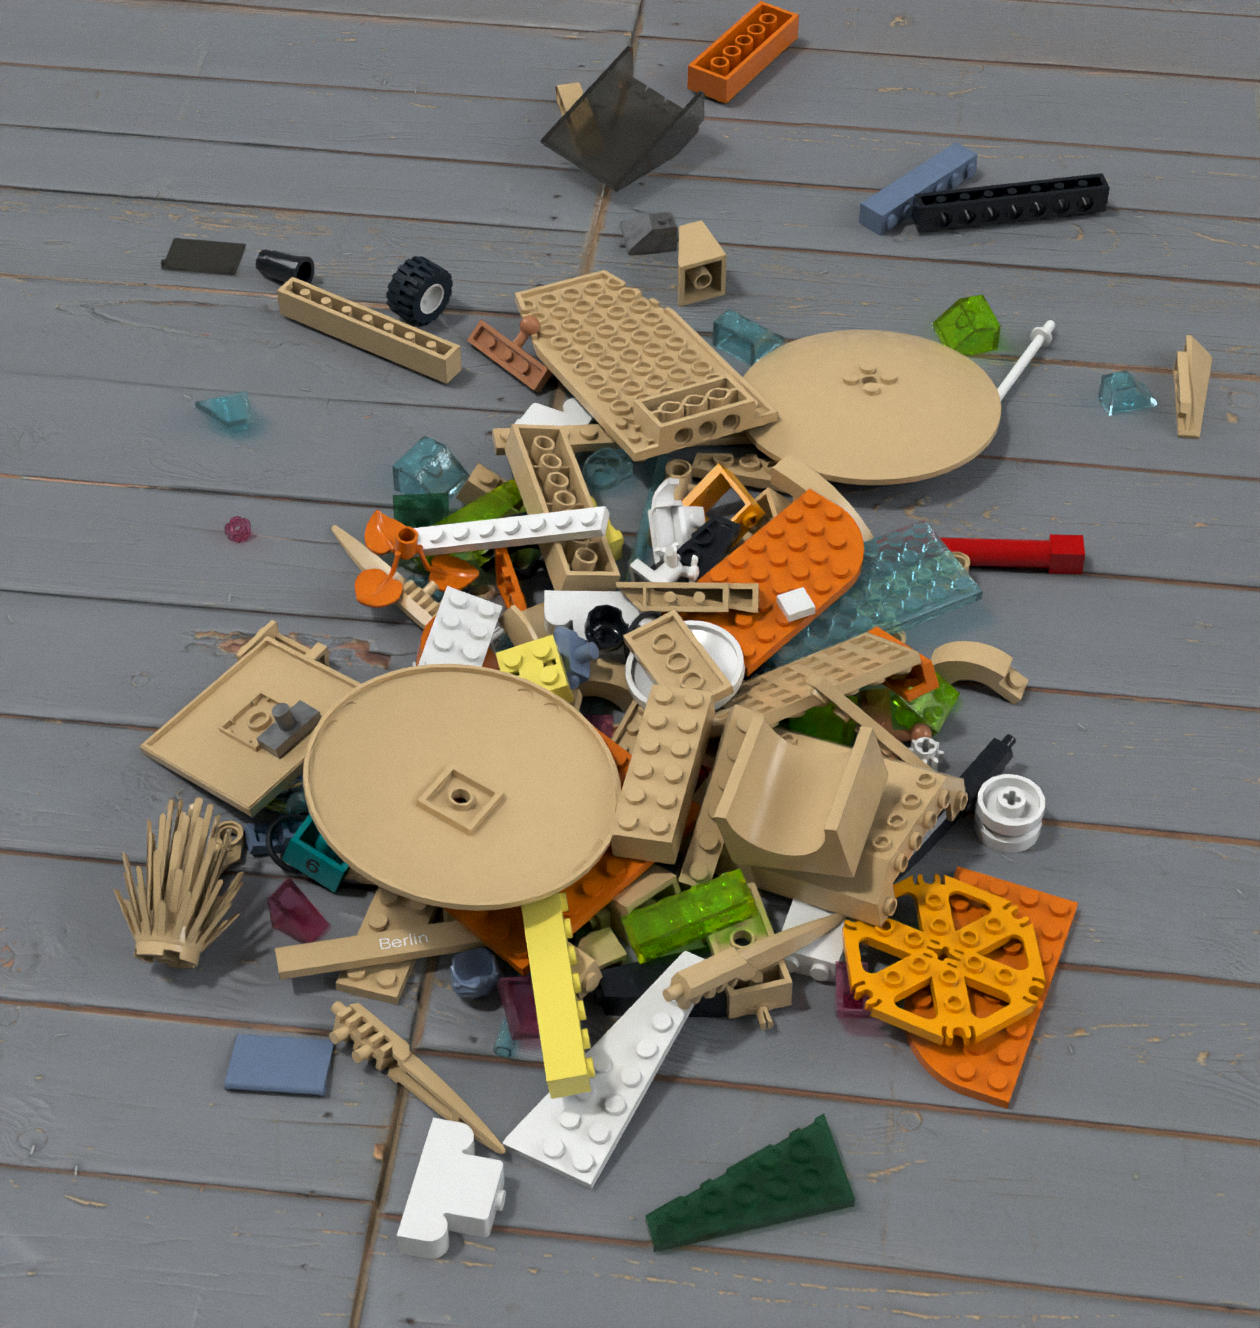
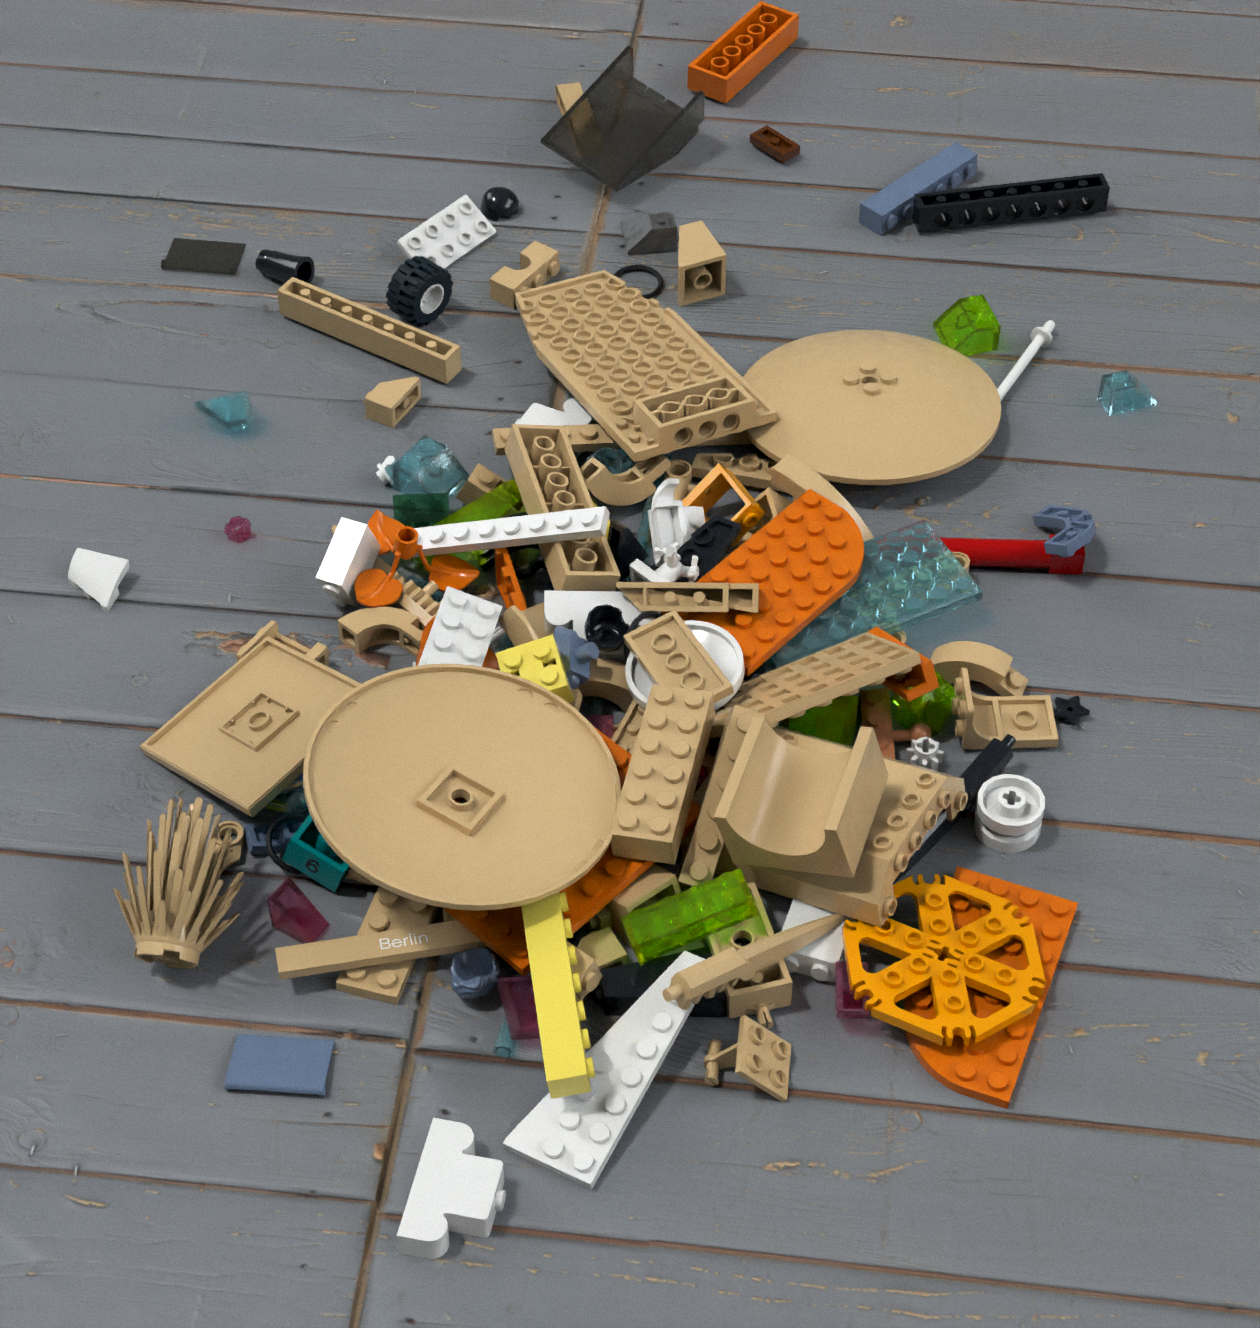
(97, 575): none -> white slope
(289, 727): flat silver tile -> none
(349, 554): none -> white brick
(379, 1042): tan piece -> none
(380, 626): none -> tan arch
(385, 470): none -> white plate
(392, 400): none -> tan slope
(448, 234): none -> white bracket
(499, 202): none -> black hair
(510, 353): nougat plate -> none
(537, 266): none -> tan arch
(624, 548): none -> black slope
(625, 487): none -> tan arch
(644, 268): none -> black tyre
(743, 337): clear light blue slope -> none
(758, 1058): none -> tan plate
(765, 1189): clear green wing -> none
(774, 144): none -> reddish brown plate
(795, 604): white tile -> none
(846, 710): tan plate -> none
(988, 717): none -> tan bracket
(1069, 717): none -> black plate
(1076, 527): none -> sand blue plate
(1190, 387): tan wedge -> none

